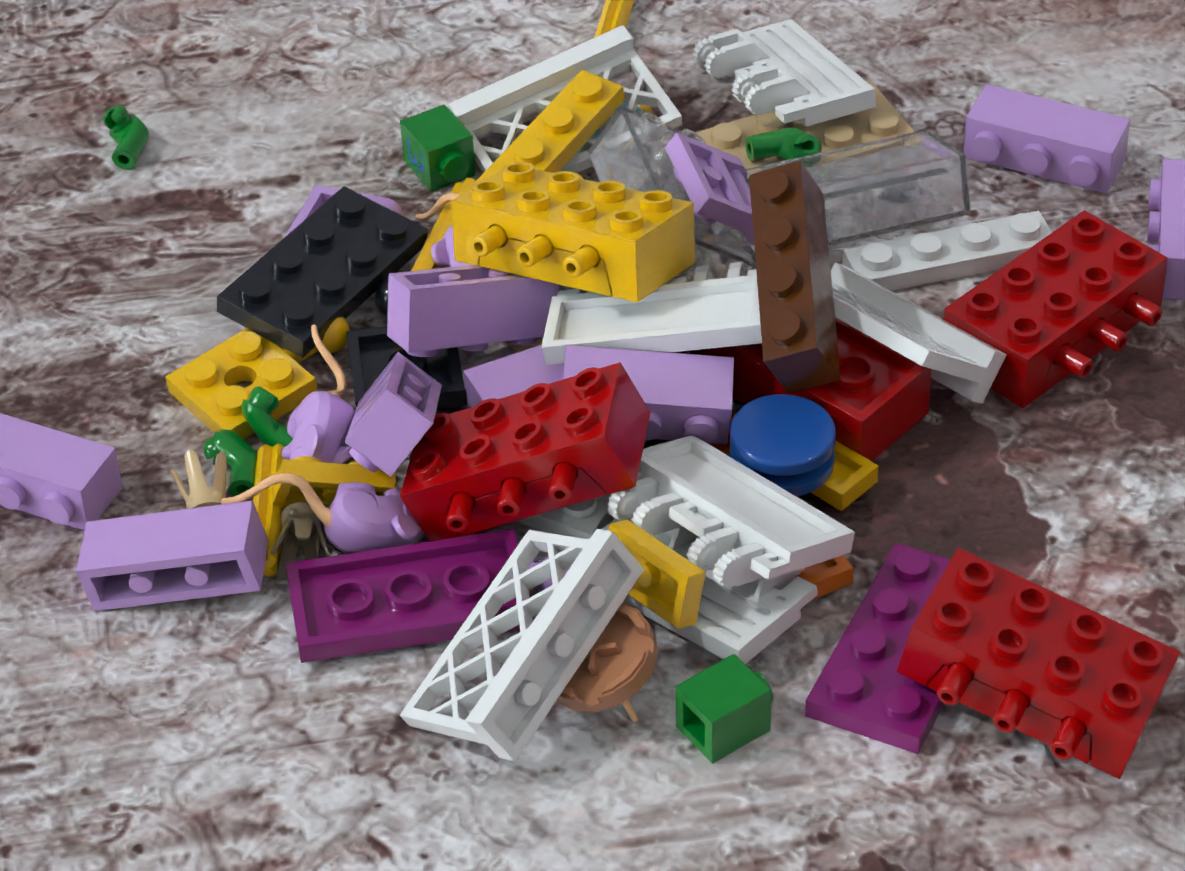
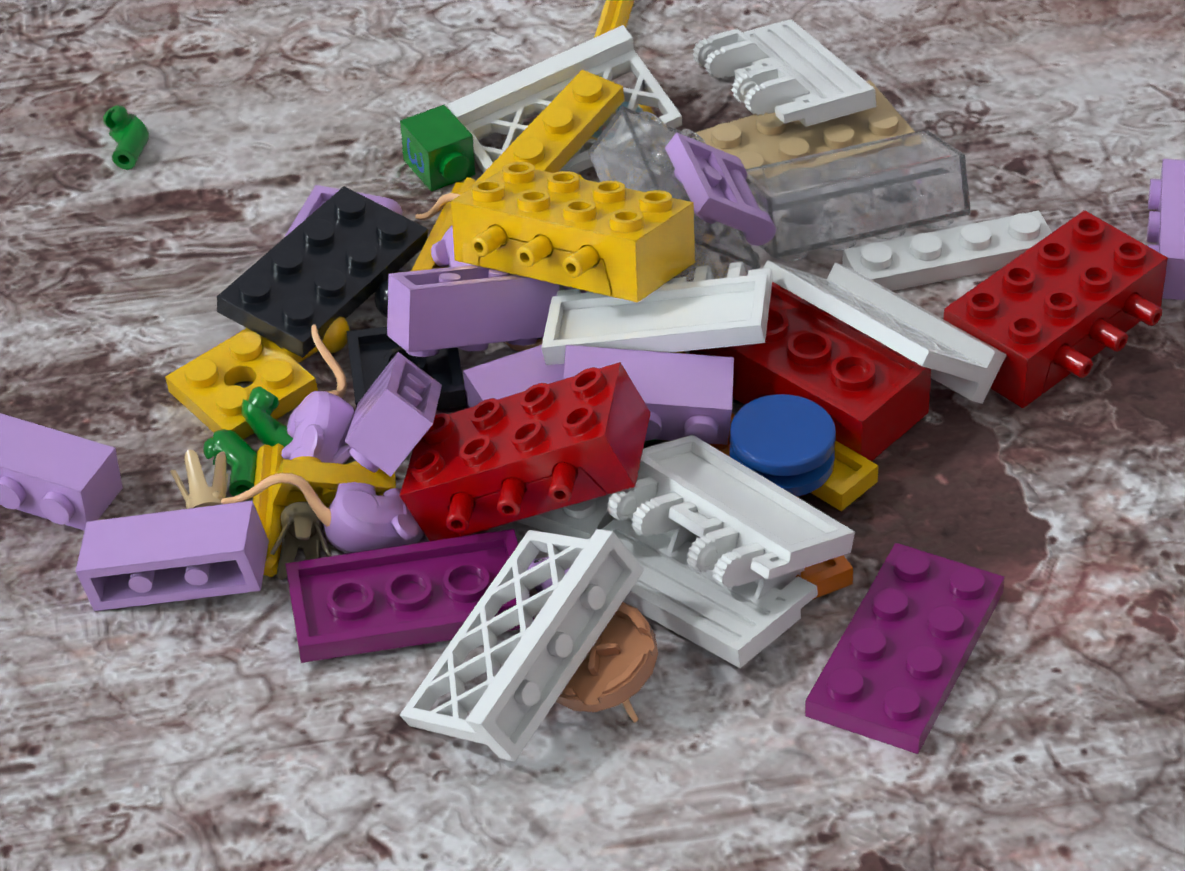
(669, 581): yellow plate -> none
(723, 708): green brick -> none
(783, 144): green arm -> none
(794, 278): reddish brown brick -> none
(1037, 663): red piece -> none
(1046, 138): lavender brick -> none

